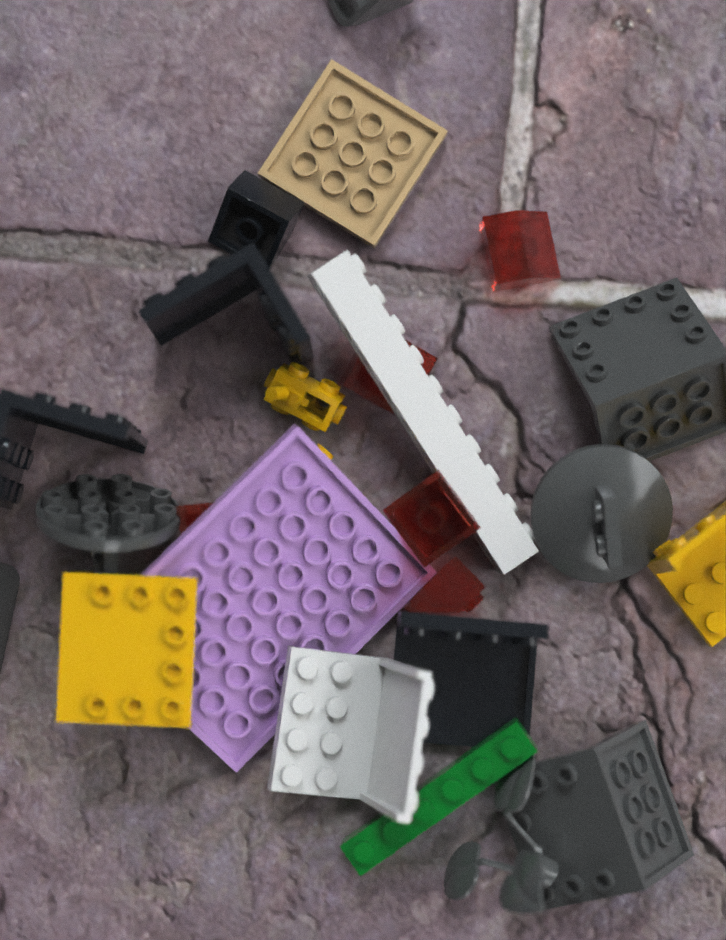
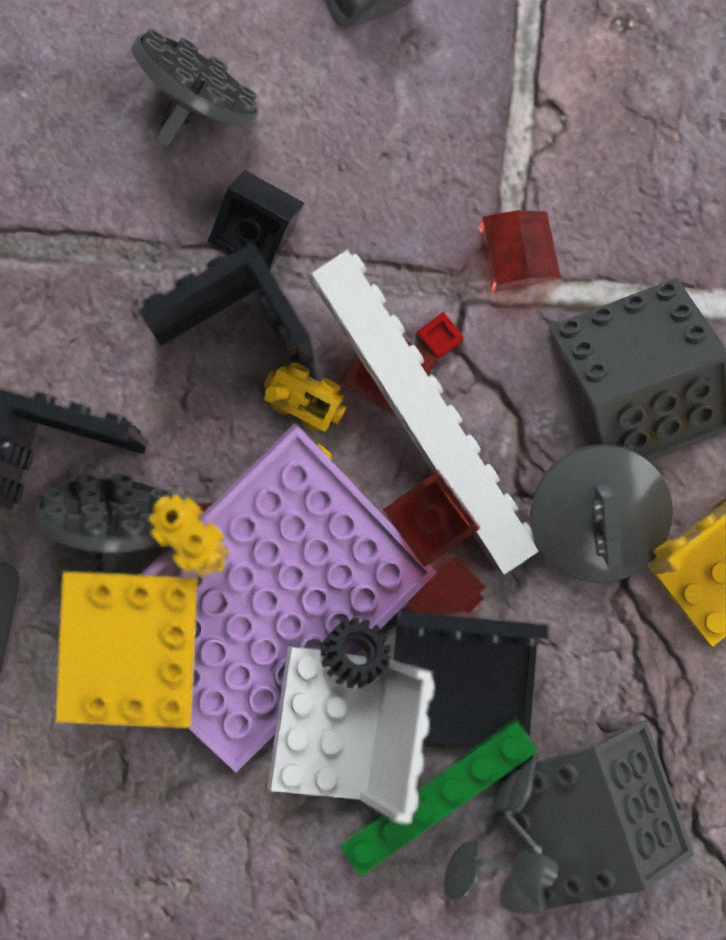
(192, 85): none -> dark grey bracket
(196, 544): none -> yellow brick
(352, 153): tan plate -> none
(368, 640): none -> black tyre
(440, 336): none -> red tile

